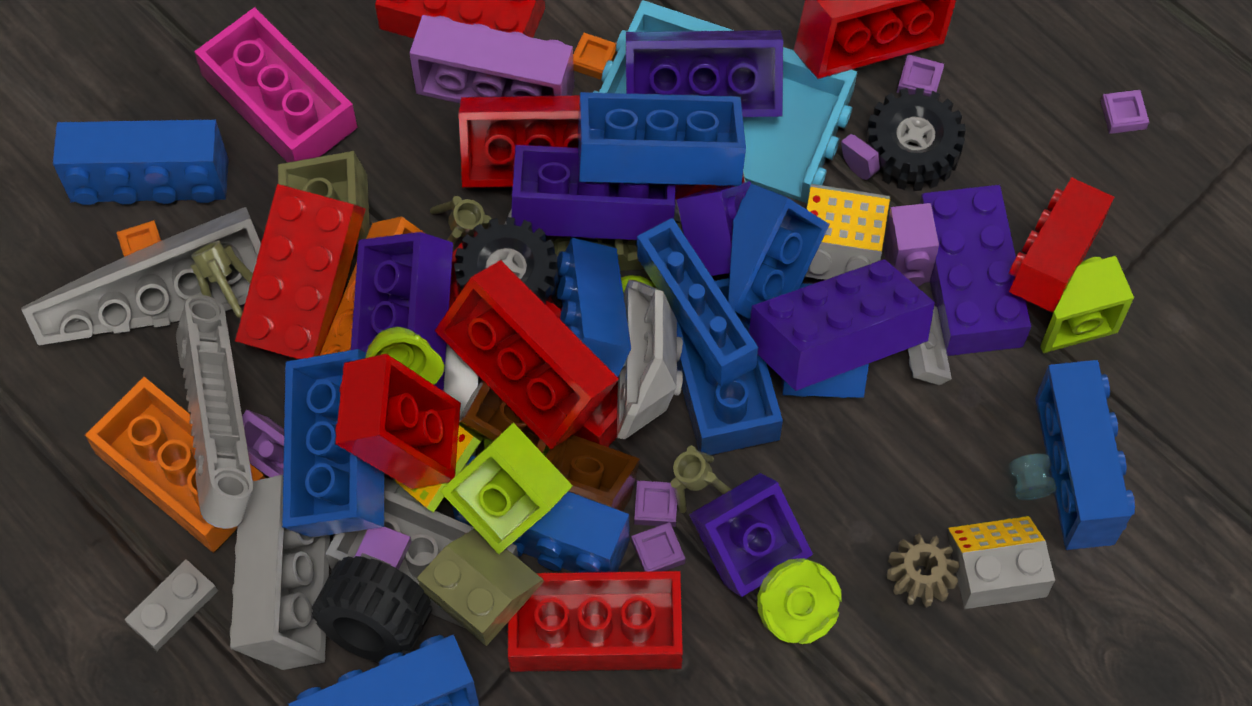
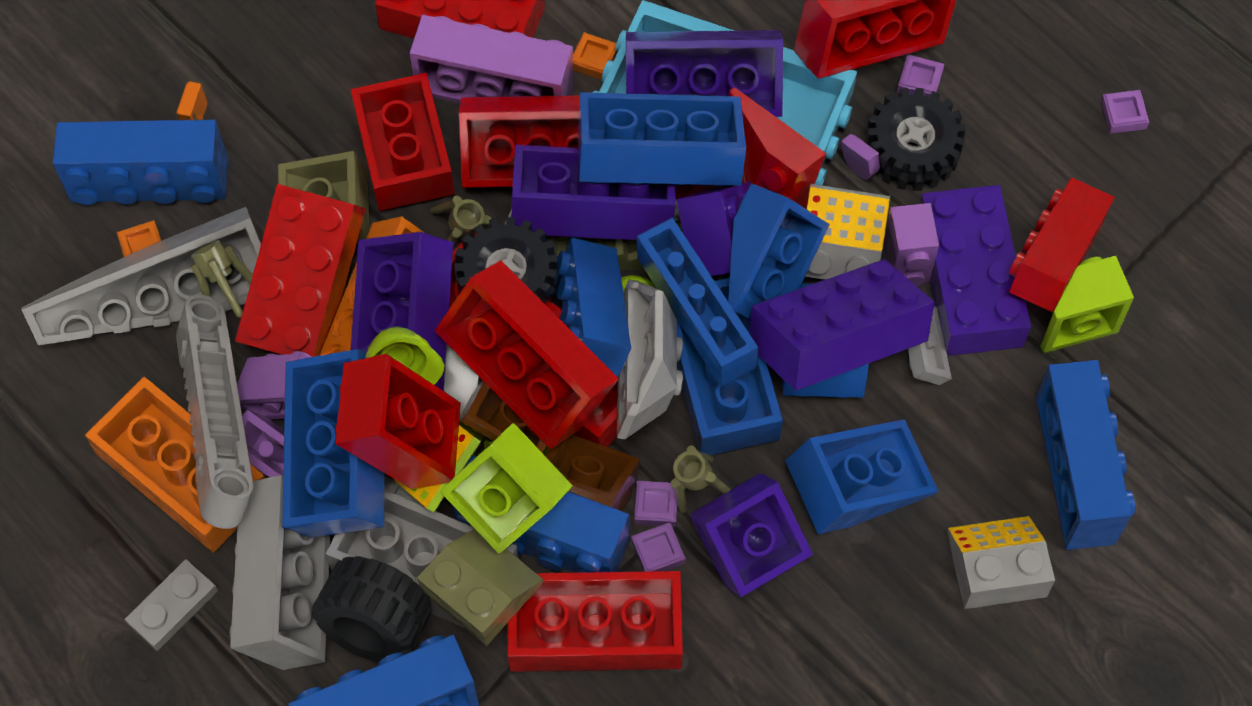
(193, 102): none -> orange tile
(263, 384): none -> medium lavender brick
(276, 88): dark pink brick -> none
(385, 546): medium lavender tile -> none
(403, 141): none -> red brick
(777, 154): none -> red slope
(799, 601): lime tile -> none
(859, 474): none -> blue slope
(927, 555): dark tan gear -> none
(1032, 476): clear light blue wheel -> none

